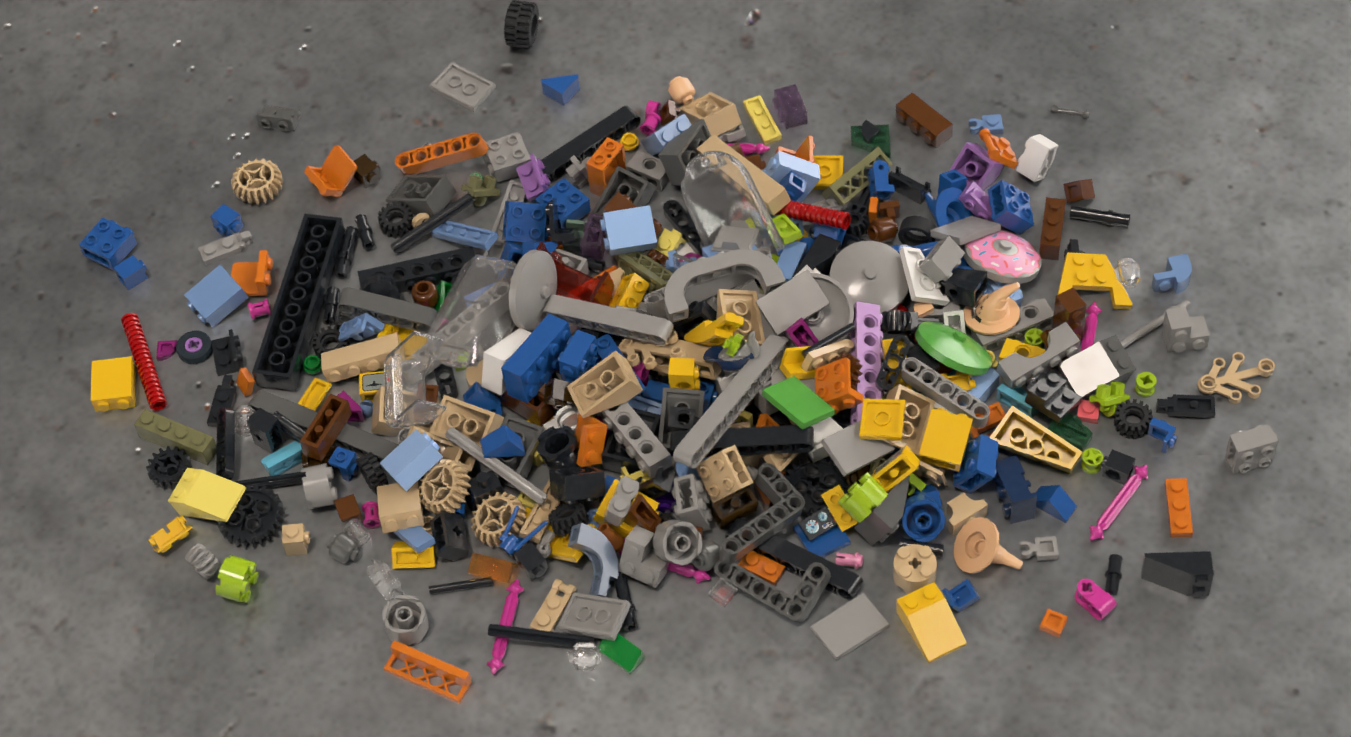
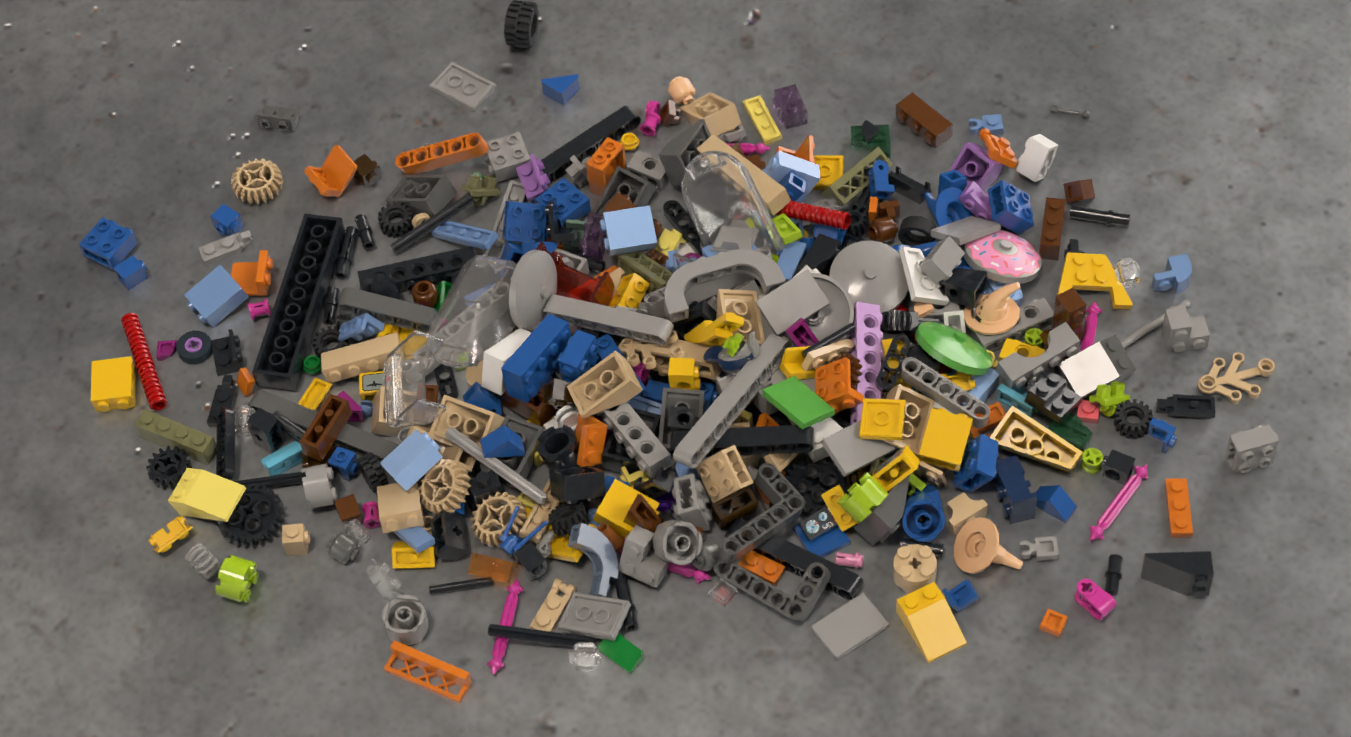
(621, 501): light grey brick -> none
(657, 140): medium blue brick -> none
(1147, 389): lime wheel -> none

